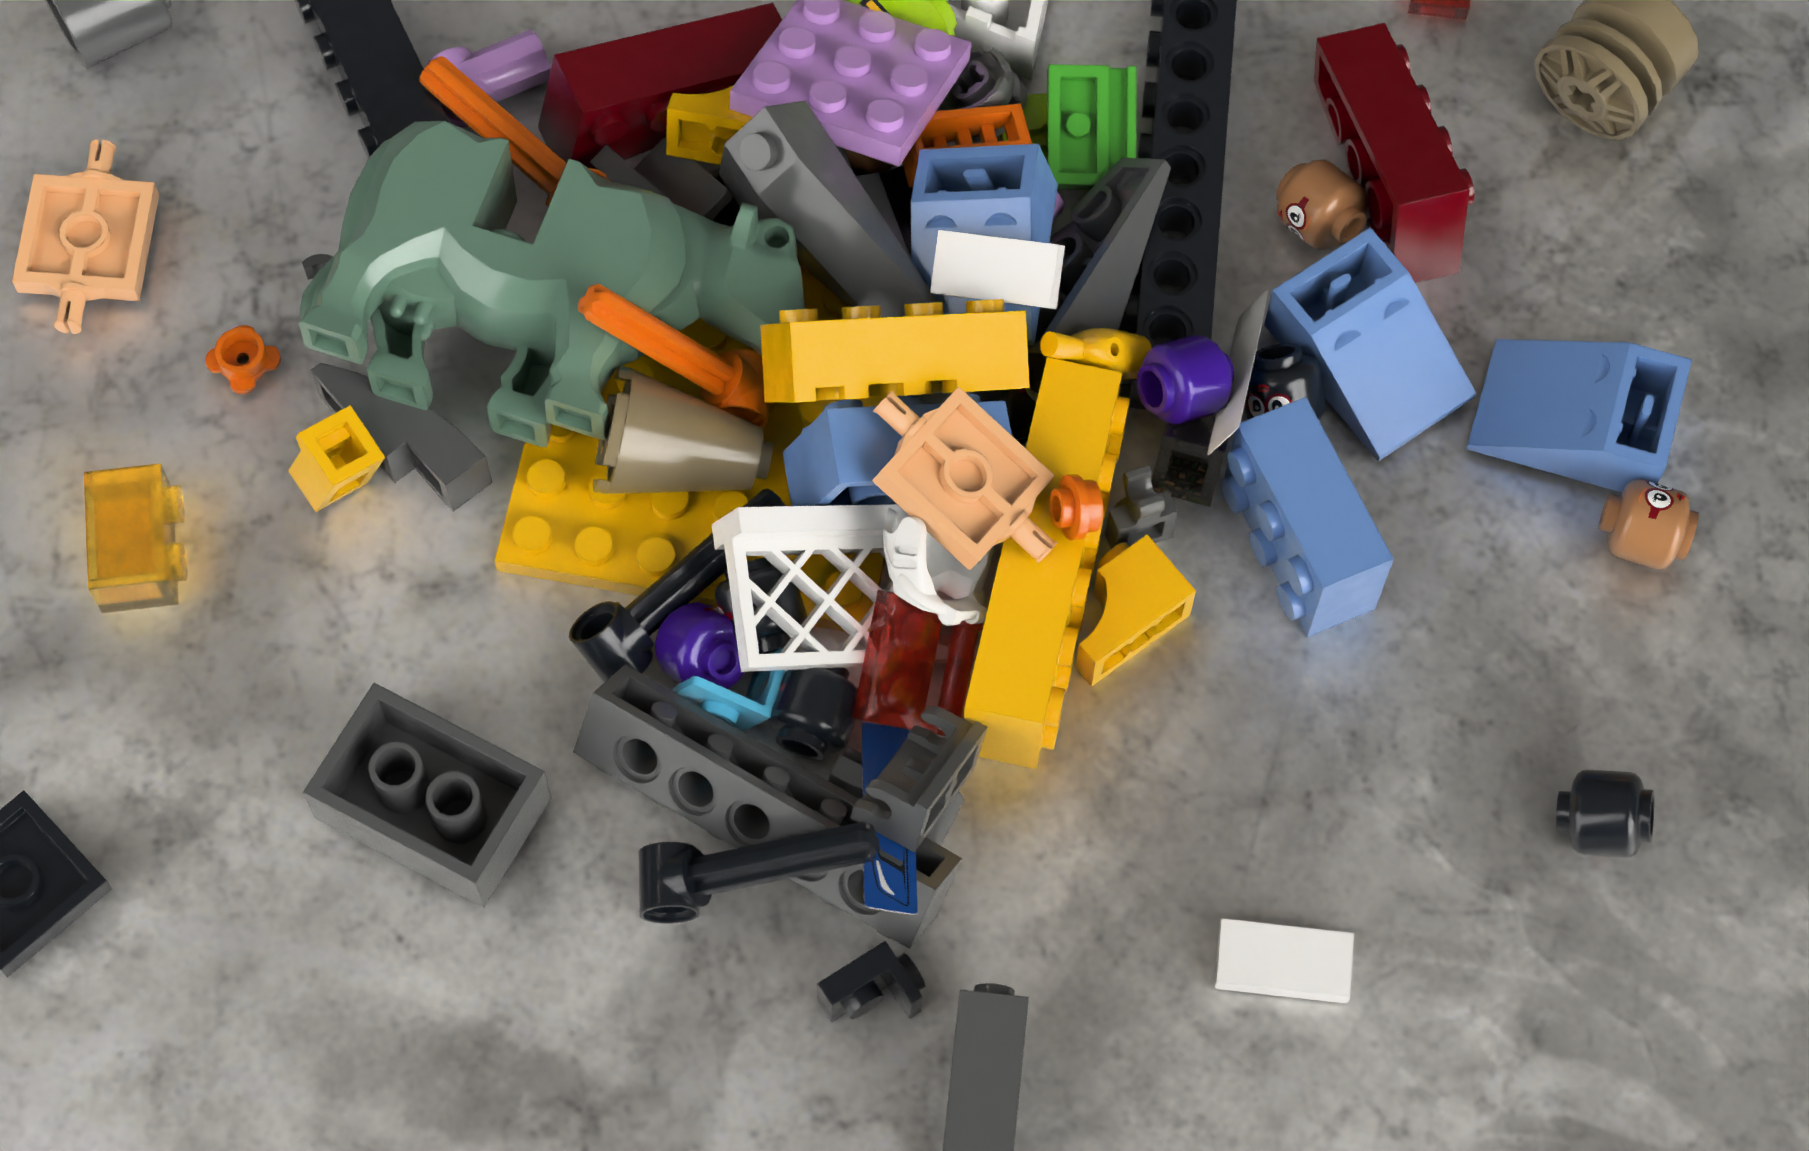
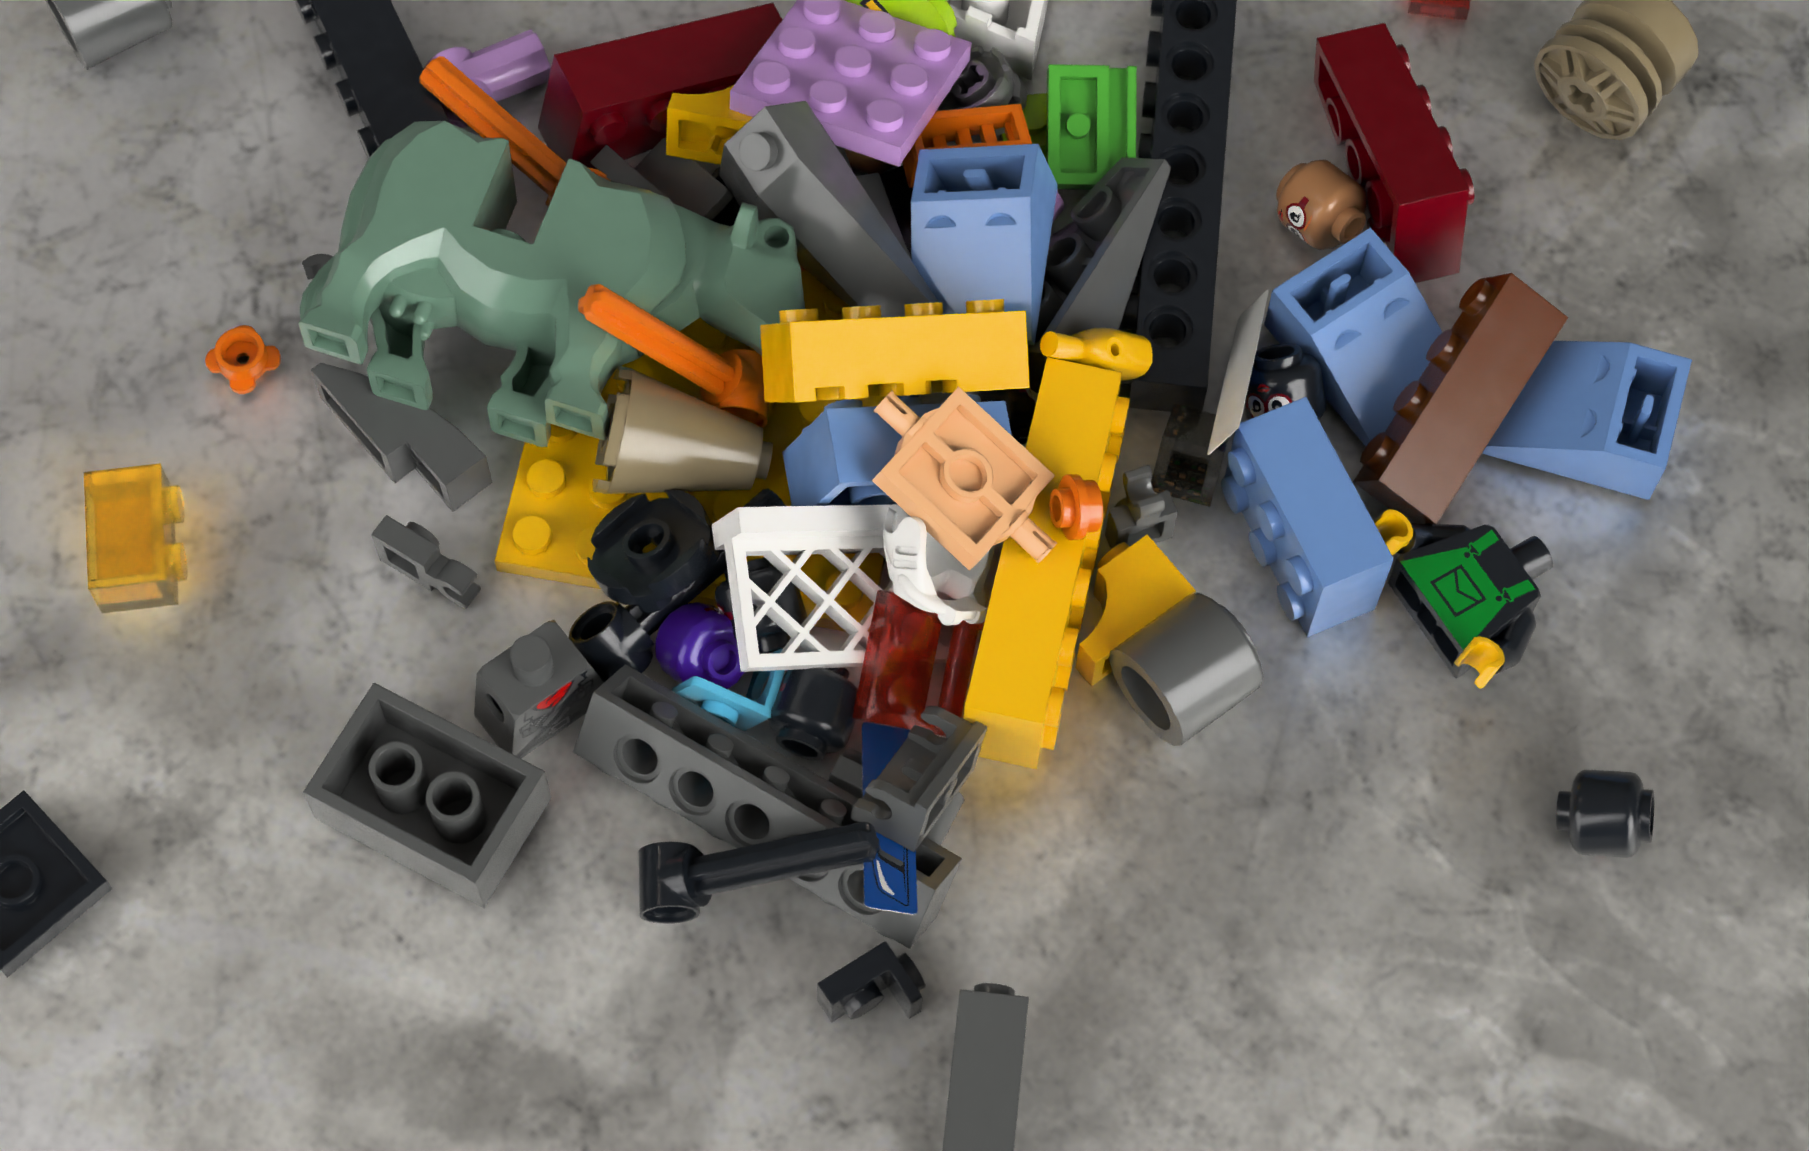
(86, 237): light nougat plate -> none
(334, 458): yellow brick -> none
(417, 555): none -> dark grey plate
(538, 688): none -> dark grey torso
(652, 578): none -> black plate
(997, 269): white tile -> none
(1185, 379): dark purple head -> none
(1187, 668): none -> dark grey piece
(1284, 960): white tile -> none
(1459, 398): none -> reddish brown brick
(1466, 590): none -> torso
(1649, 524): medium nougat head -> none

